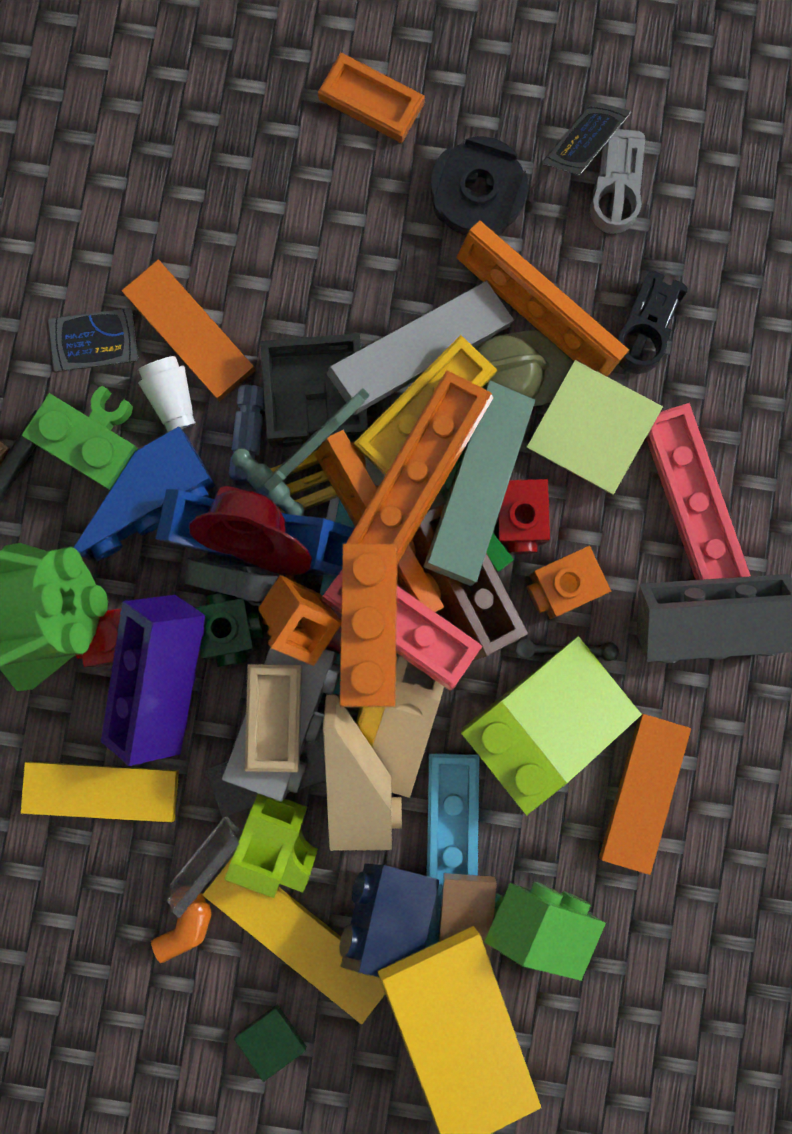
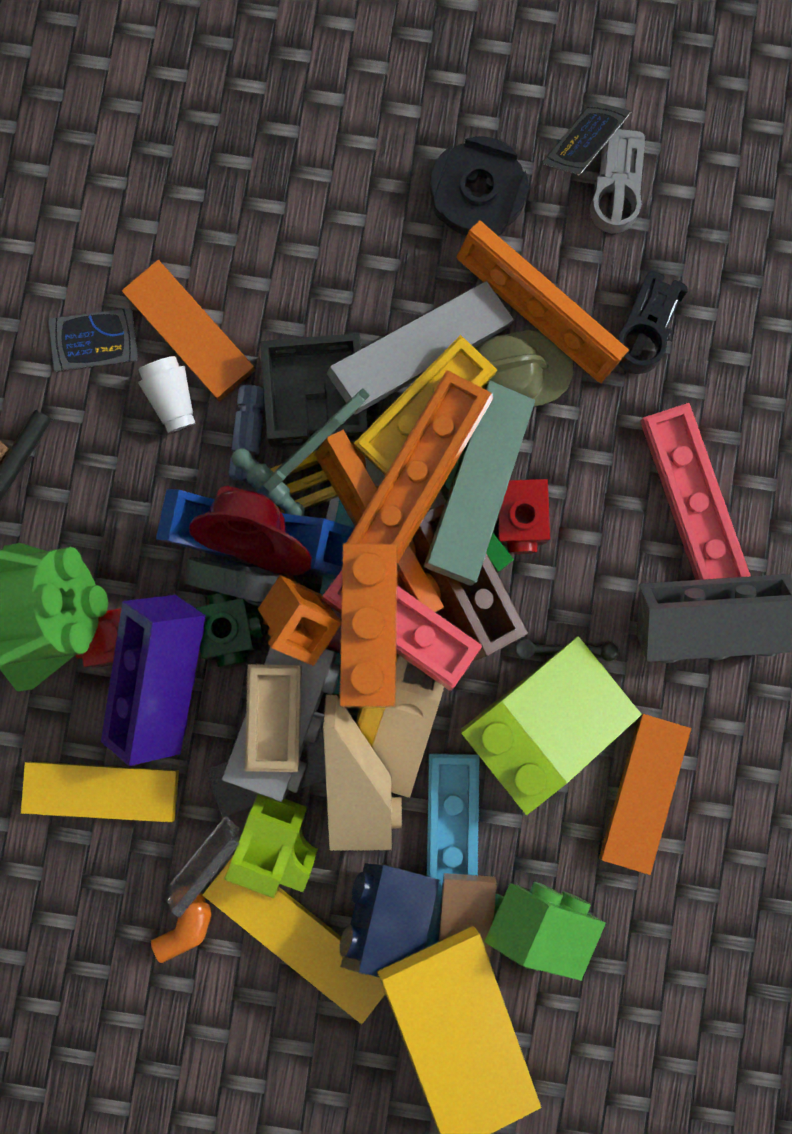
(83, 440): bright green brick -> none
(140, 492): blue slope -> none
(270, 1042): dark green tile -> none
(371, 97): orange tile -> none
(567, 583): orange brick -> none
(594, 427): yellowish green tile -> none

